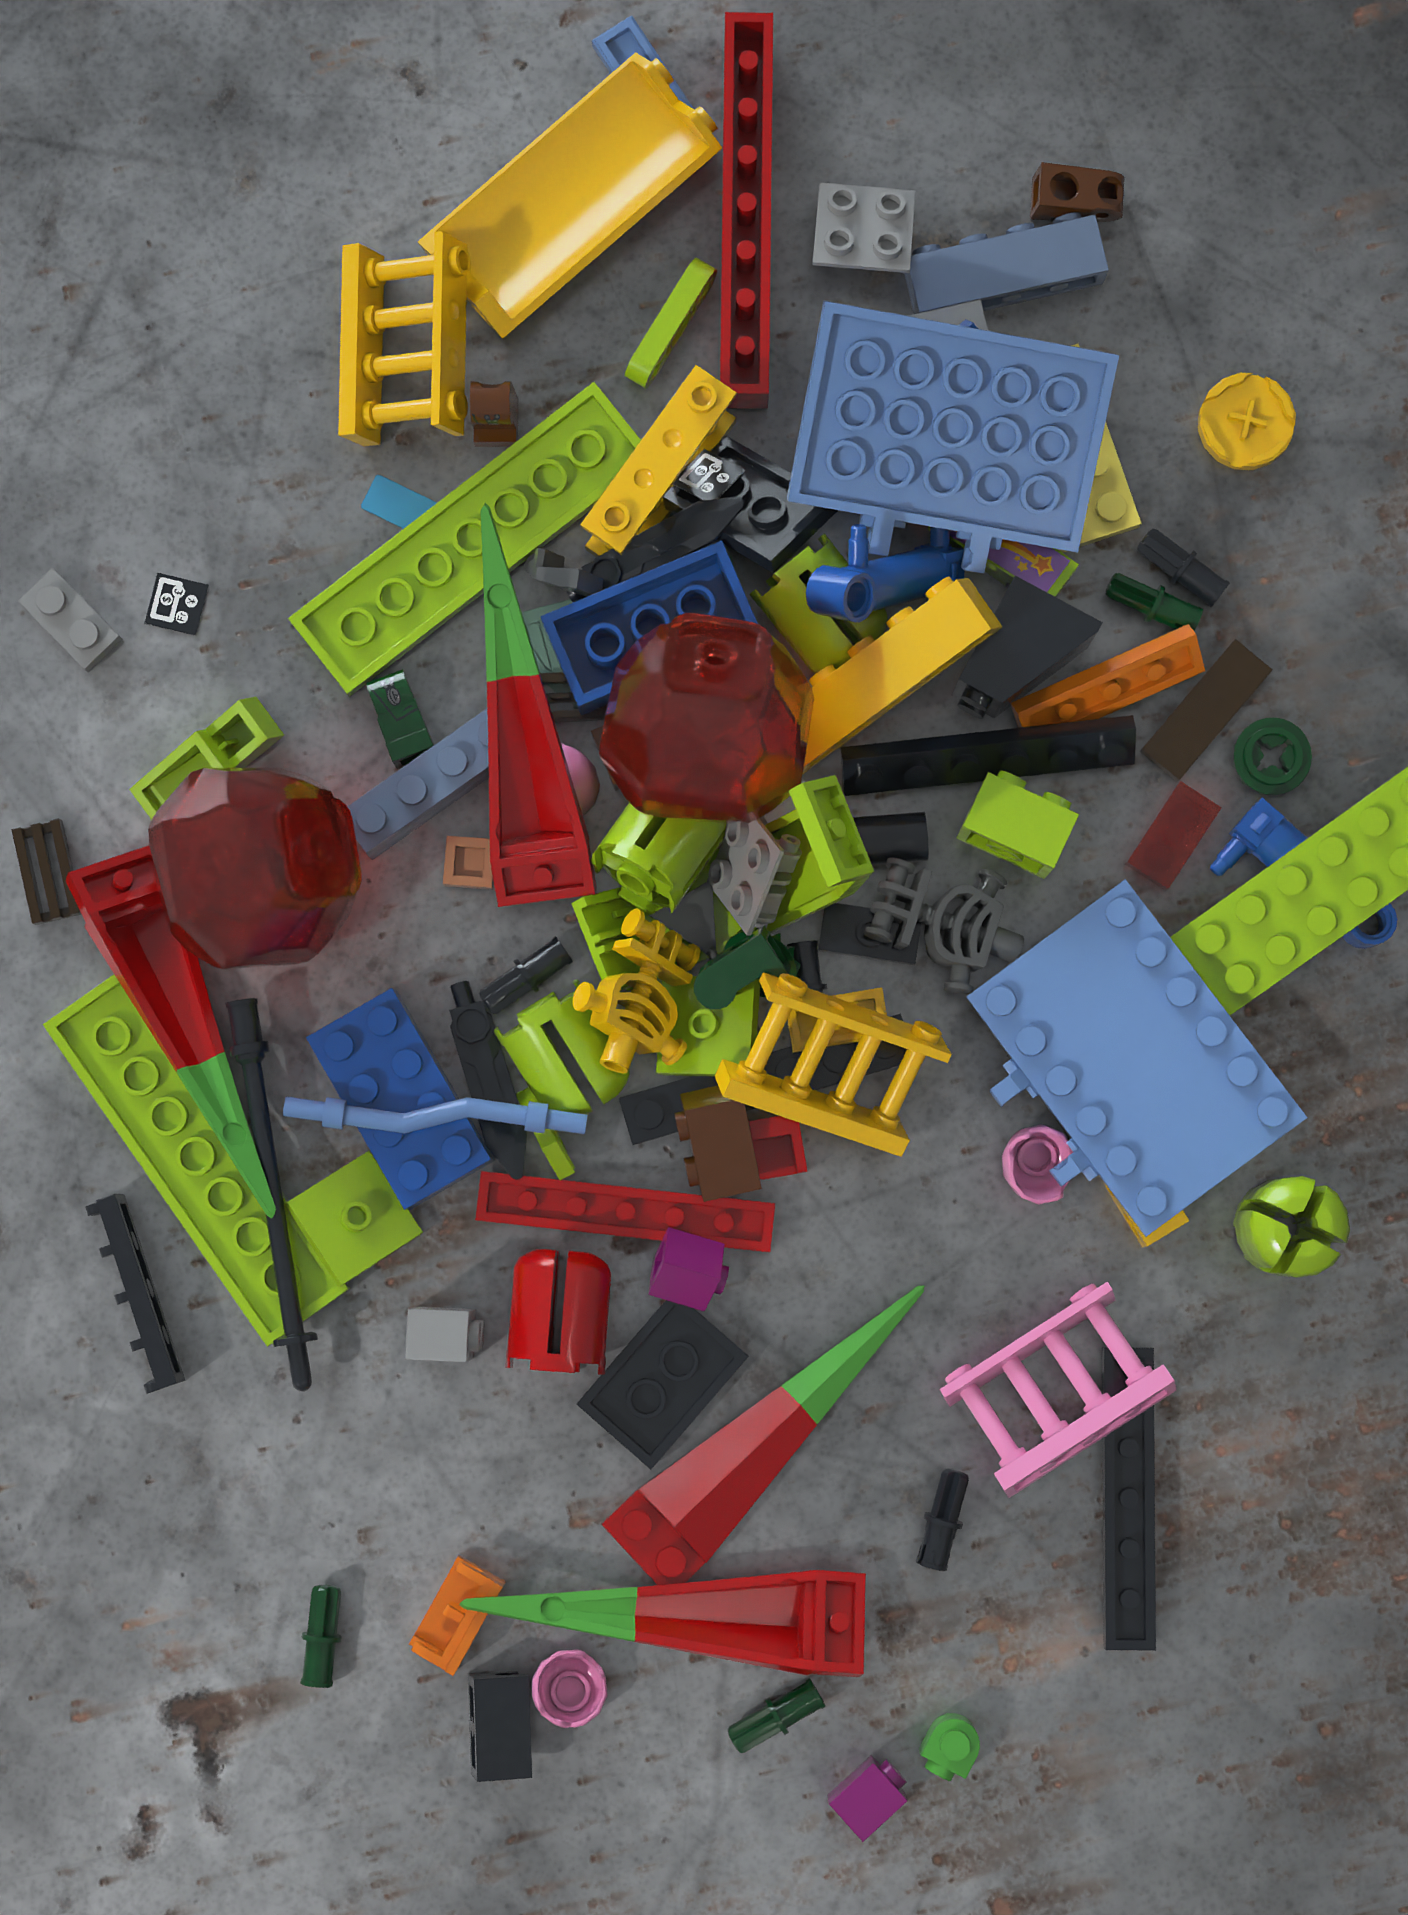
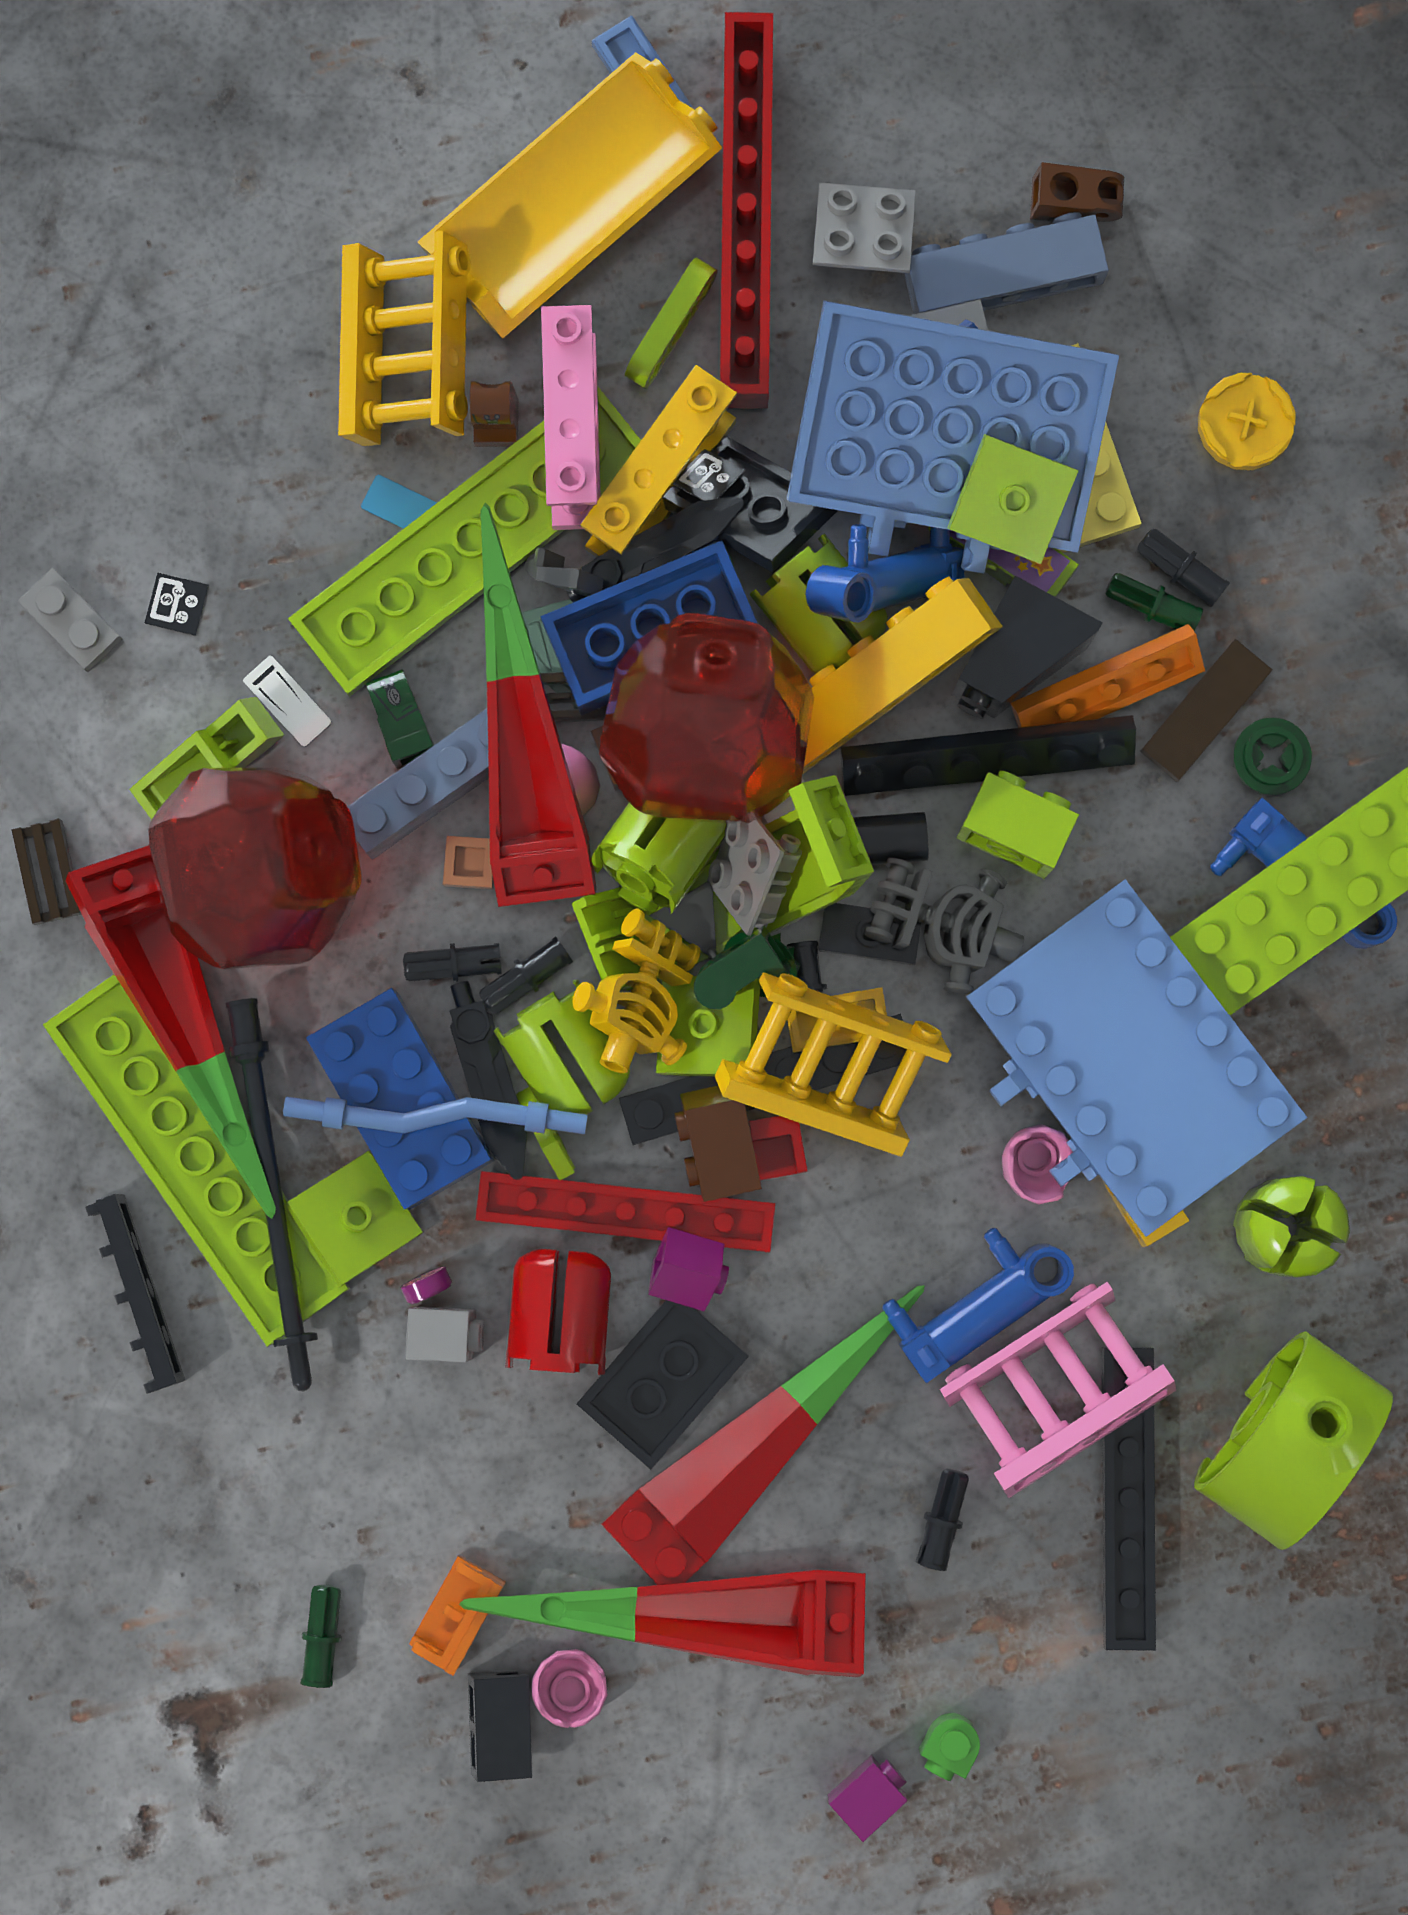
(287, 701): none -> white sticker
(426, 1285): none -> magenta tile
(452, 962): none -> black axle
(570, 414): none -> bright pink fence
(775, 1716): dark green axle -> none
(982, 1311): none -> blue piece
(1012, 499): none -> lime plate
(1173, 835): clear red plate -> none
(1296, 1441): none -> lime animal

